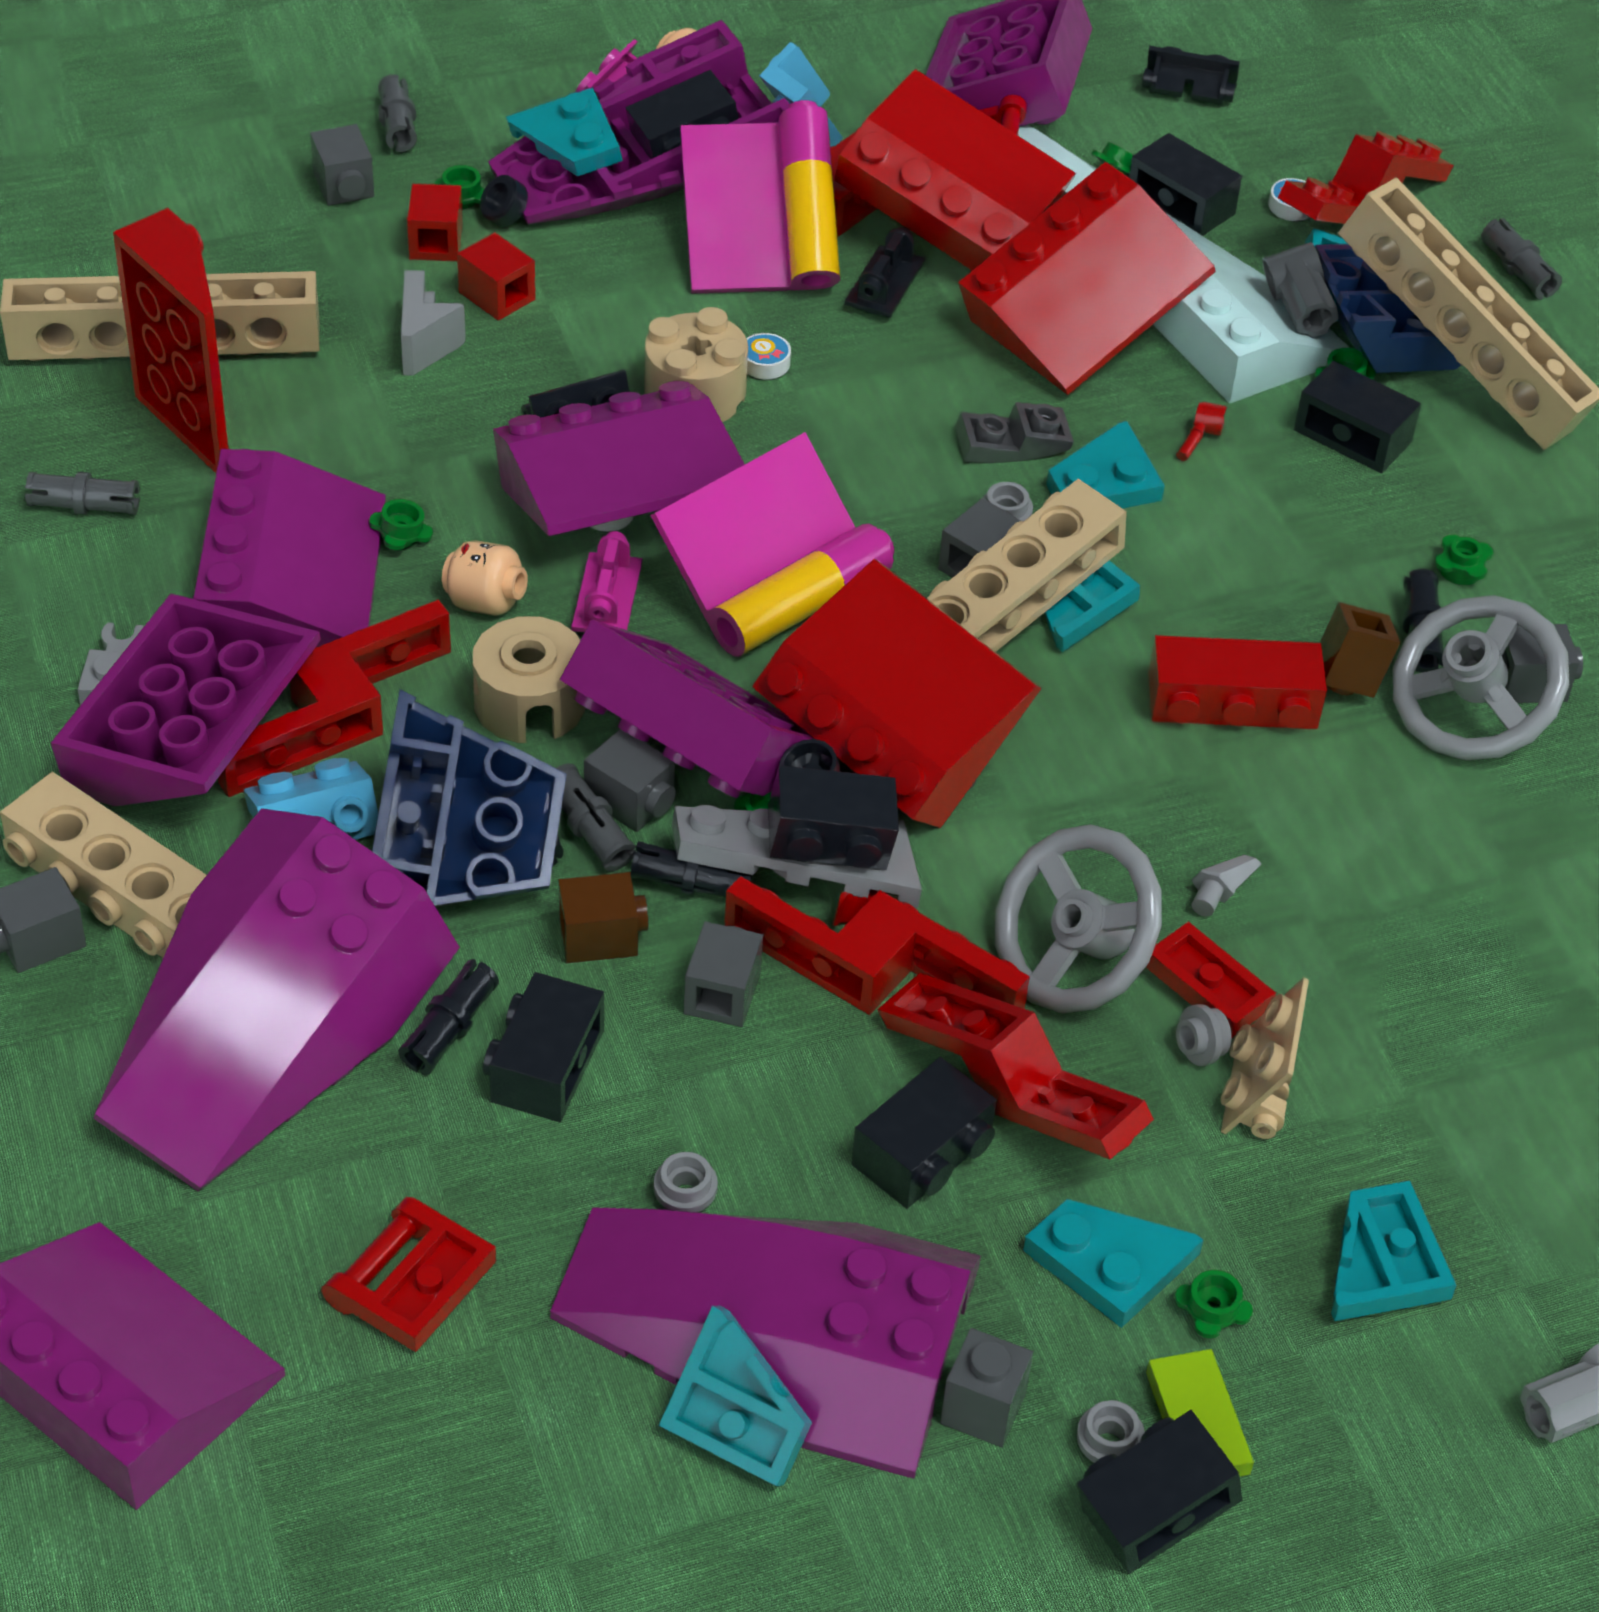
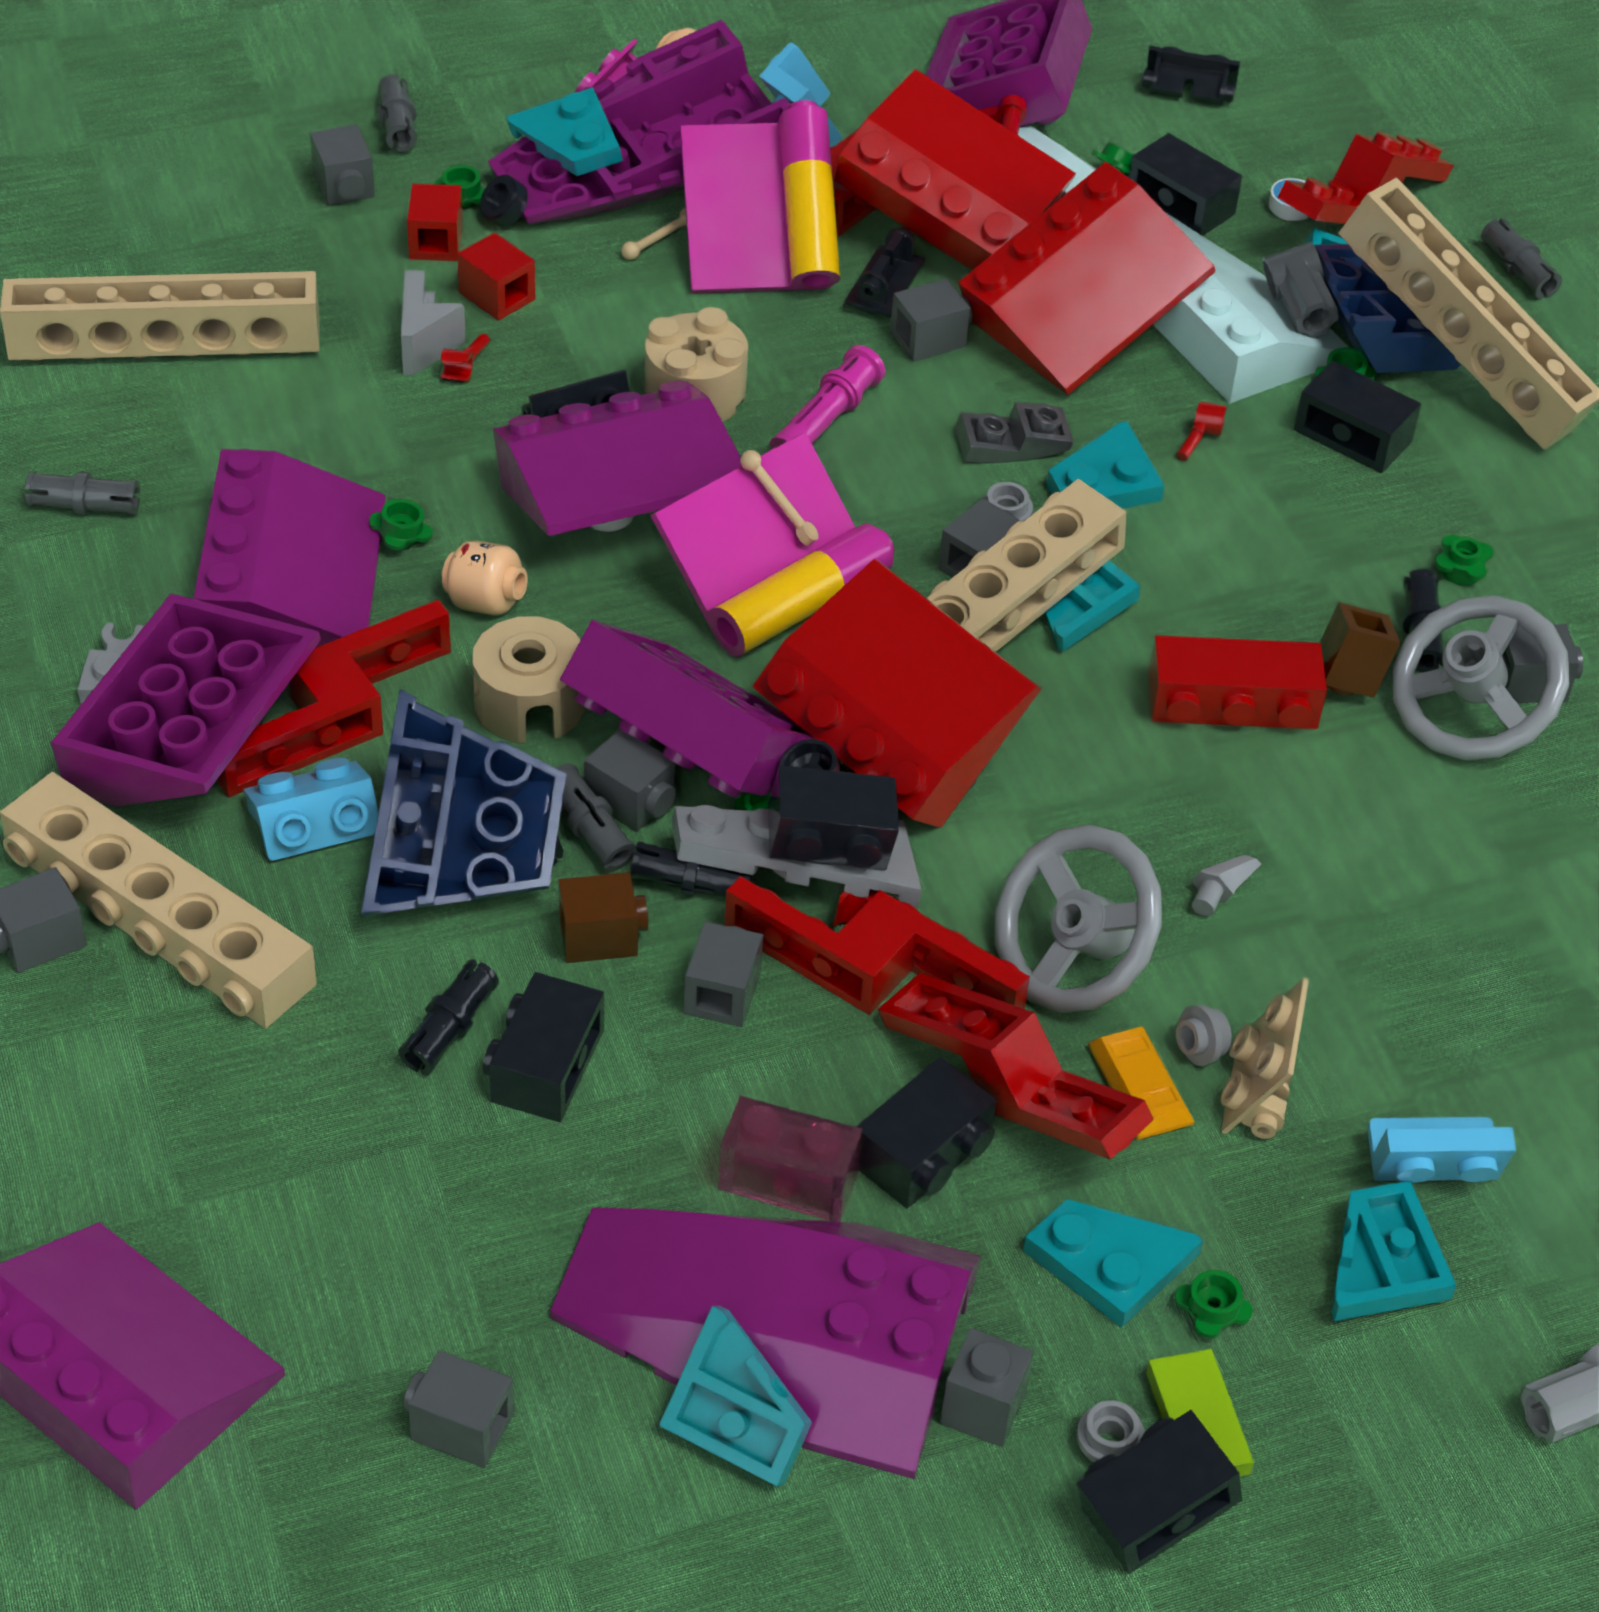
(172, 330): red slope -> none
(271, 992): magenta wedge -> none
(423, 1285): red plate -> none
(458, 363): none -> red hand
(459, 1408): none -> dark grey brick
(608, 584): dark pink hinge -> none
(631, 250): none -> tan hinge
(690, 1170): light grey plate -> none
(695, 101): black brick -> none
(768, 356): tile -> none
(789, 1159): none -> clear pink brick
(805, 531): none -> tan hinge
(838, 392): none -> dark pink pin
(930, 319): none -> dark grey brick
(1135, 1068): none -> light orange tile
(1209, 976): red plate -> none
(1439, 1149): none -> medium azure bracket

